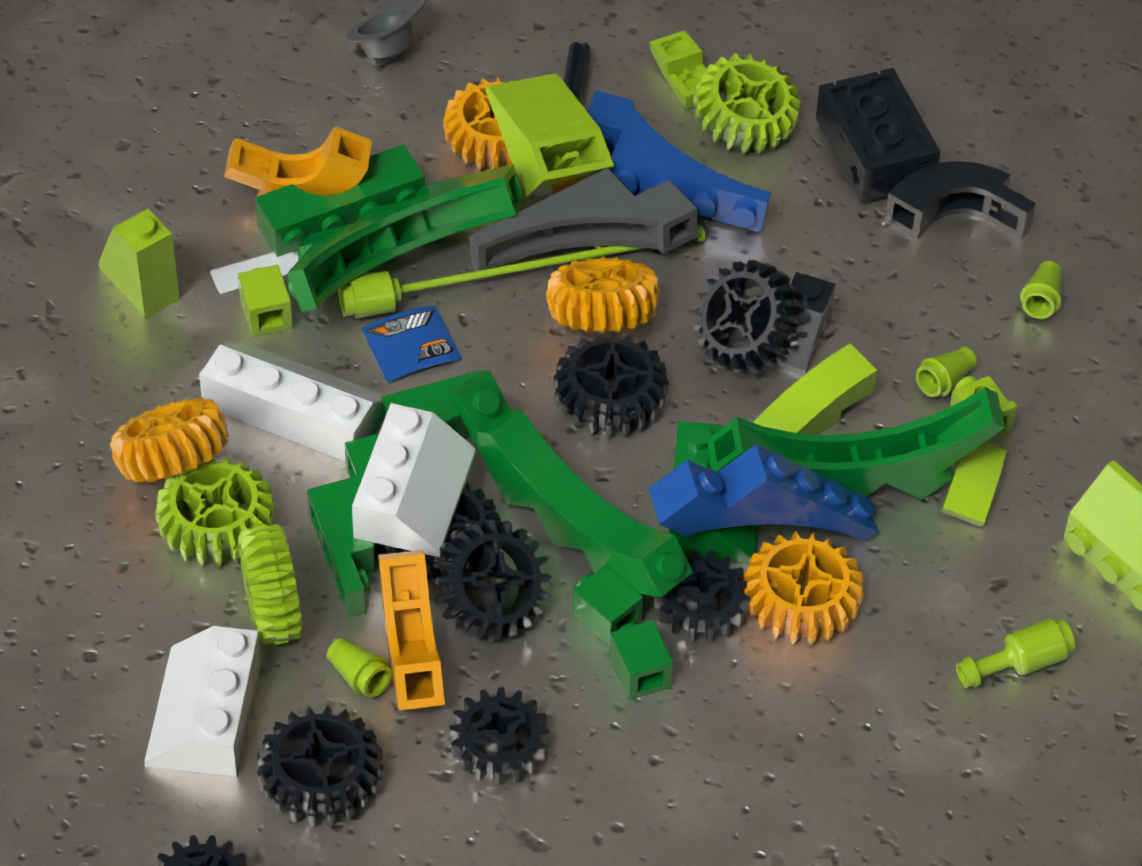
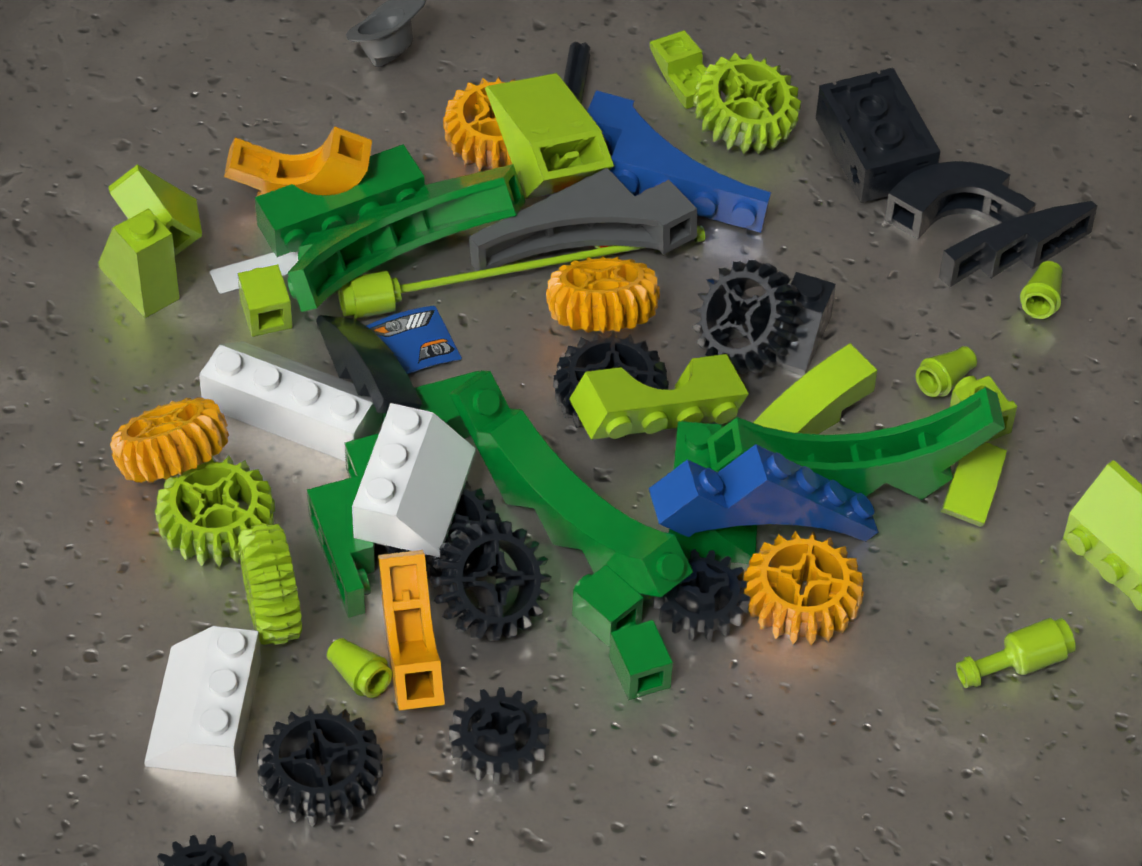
(173, 207): none -> lime slope
(367, 362): none -> black slope
(618, 405): none -> lime arch
(1025, 238): none -> black slope

